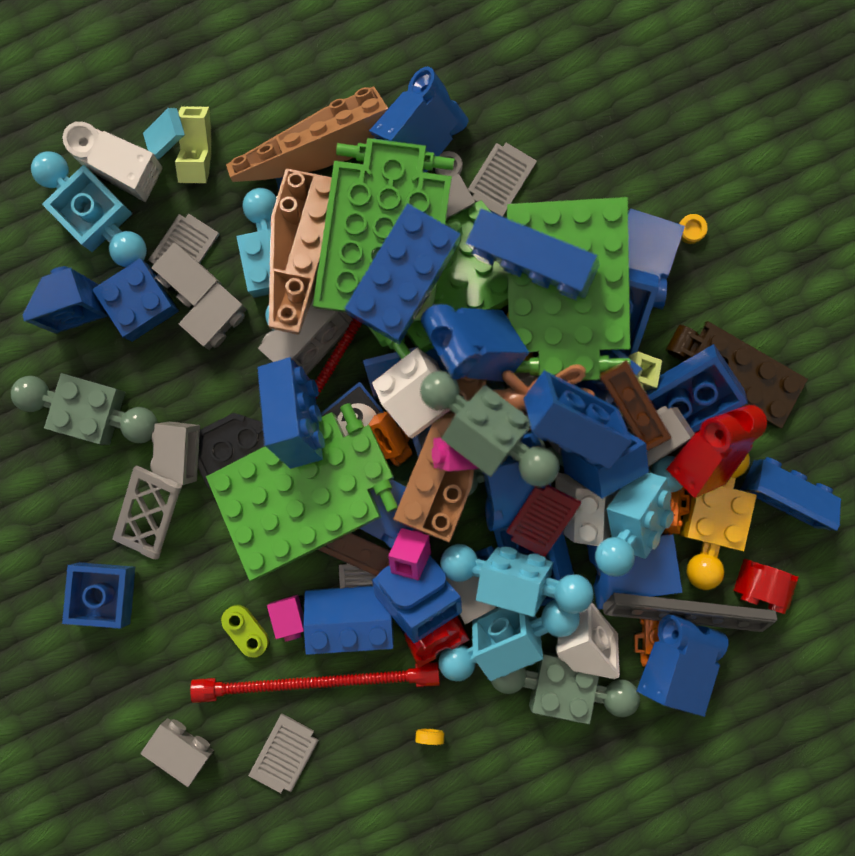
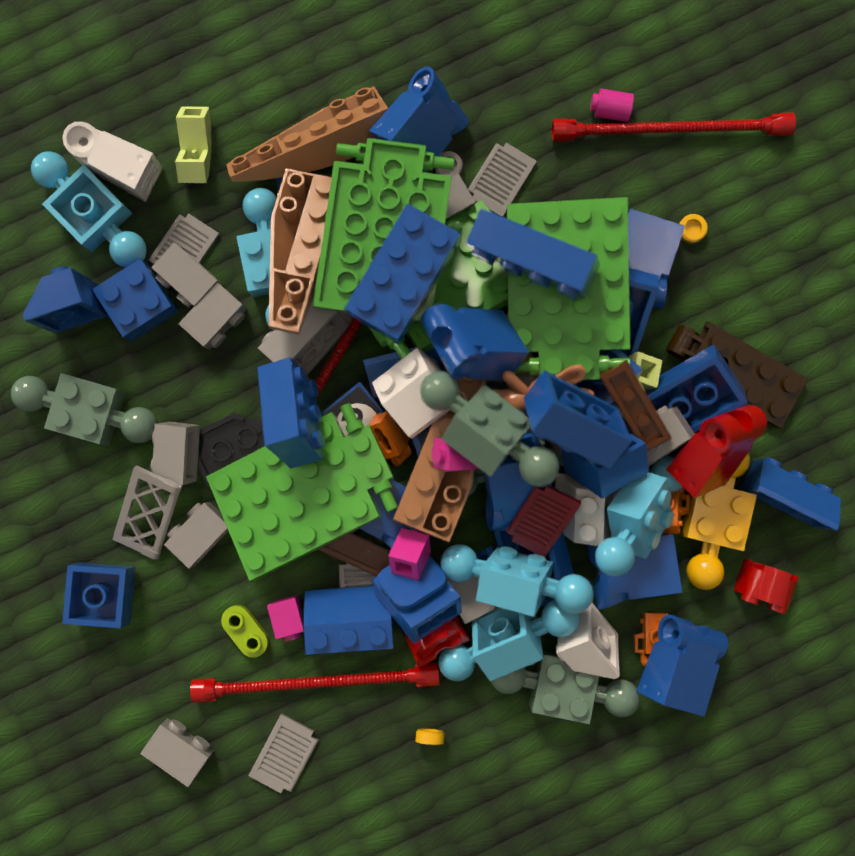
(164, 132): medium azure tile -> none
(197, 535): none -> light grey brick
(612, 105): none -> dark pink brick
(696, 612): dark grey tile -> none
(777, 124): none -> red hose

